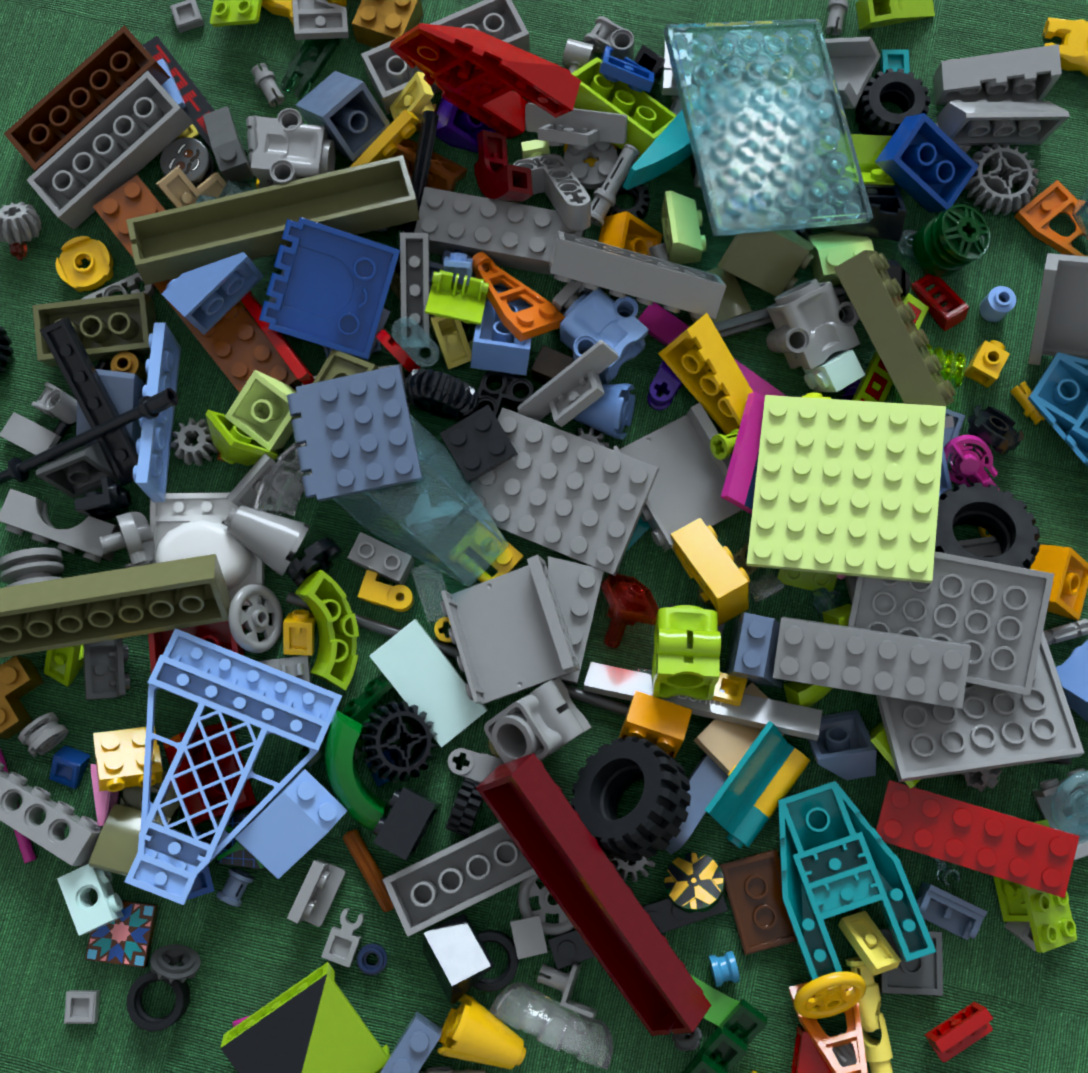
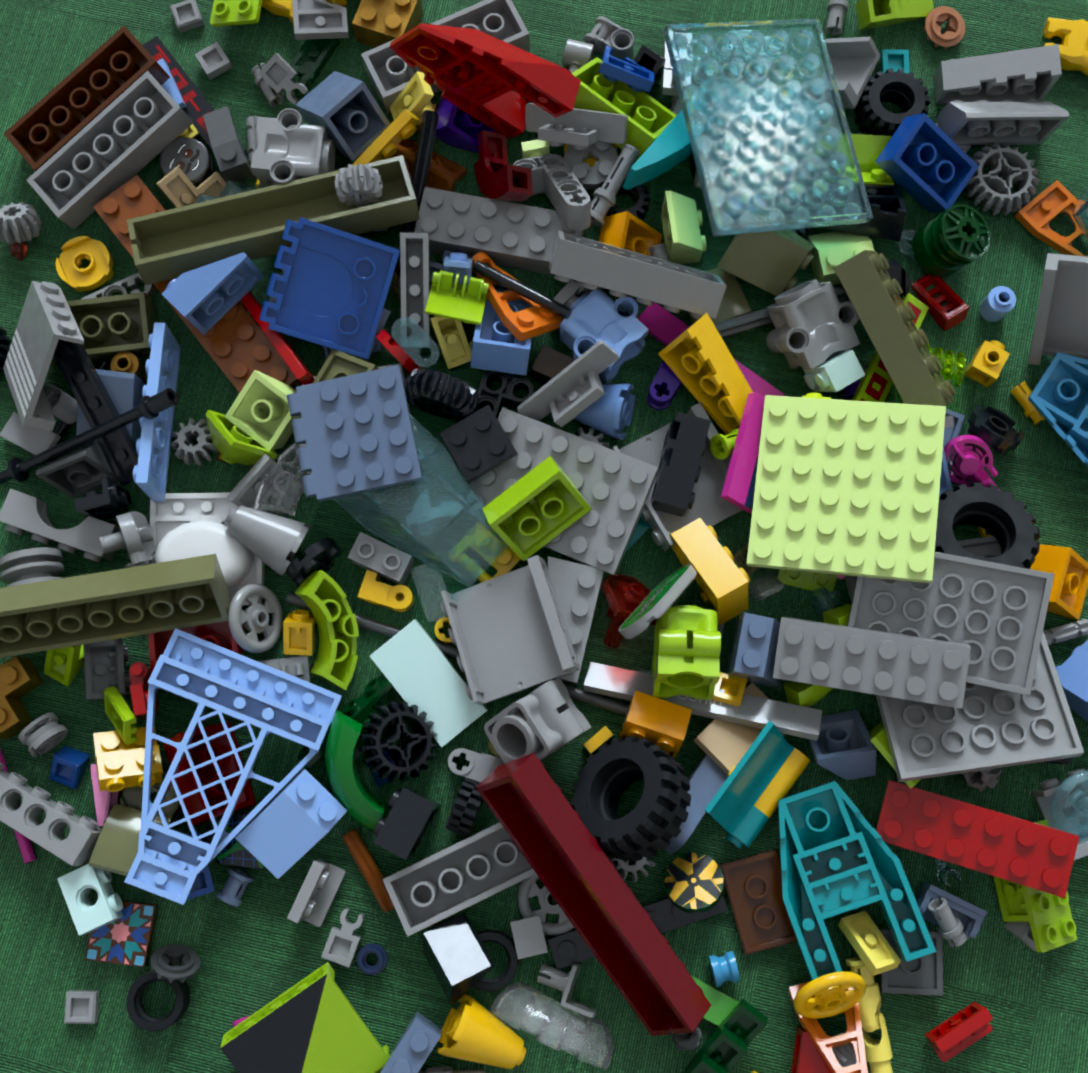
(40, 326): none -> light grey panel
(120, 715): none -> lime tile
(139, 677): none -> red plate
(213, 60): none -> light grey plate
(280, 77): none -> light grey plate
(358, 185): none -> light grey gear
(522, 289): none -> black bar
(536, 509): none -> lime slope
(597, 740): none -> yellow tile
(658, 601): none -> light grey tile
(679, 464): none -> black wedge
(949, 926): none -> light grey pin
(954, 26): none -> nougat gear

